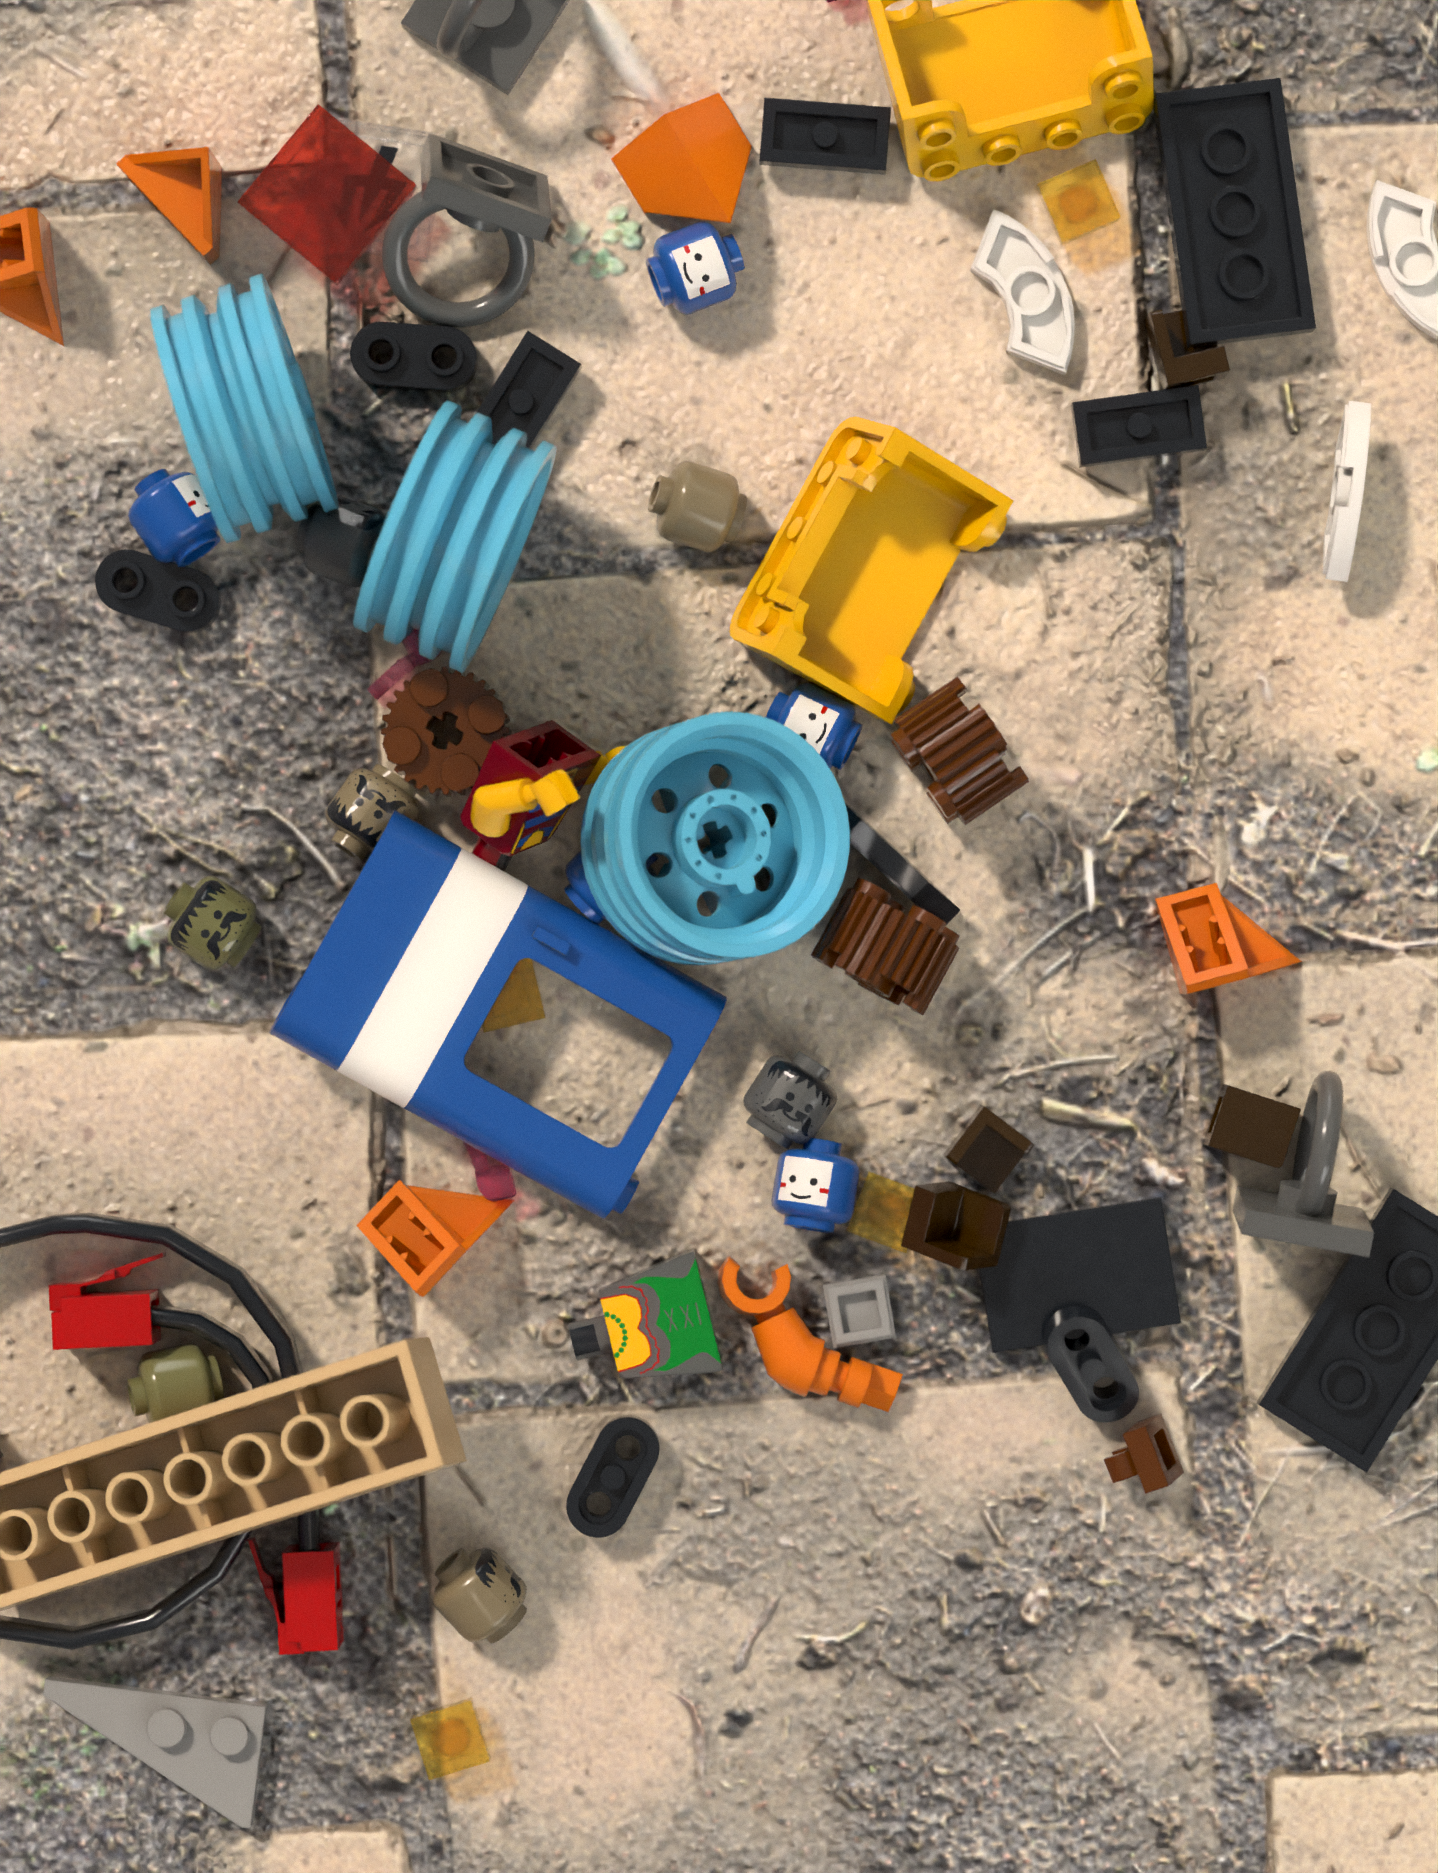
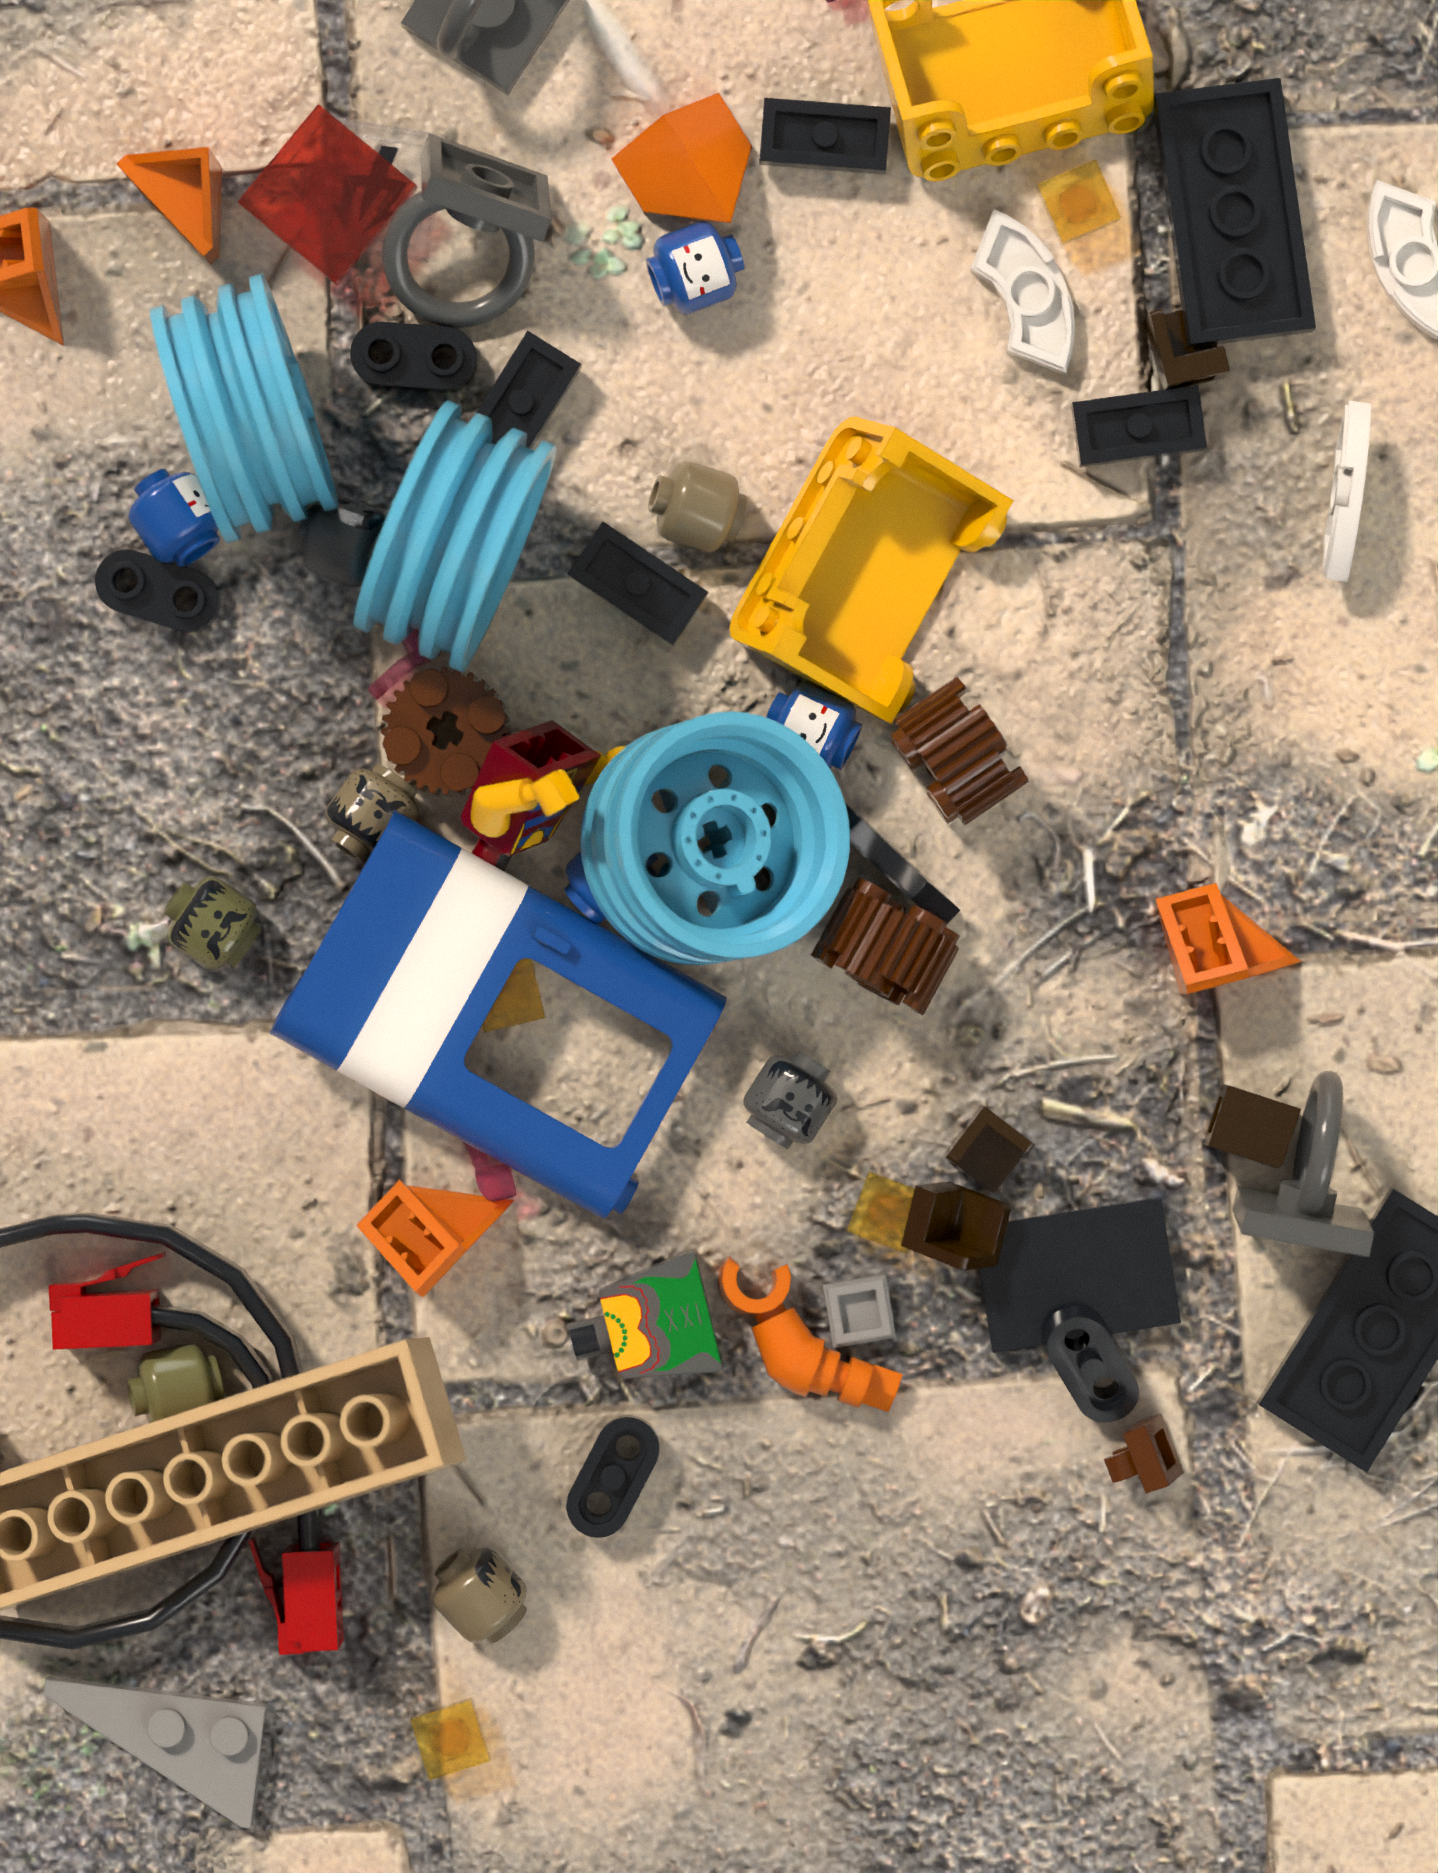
(638, 583): none -> black plate
(815, 1186): head -> none

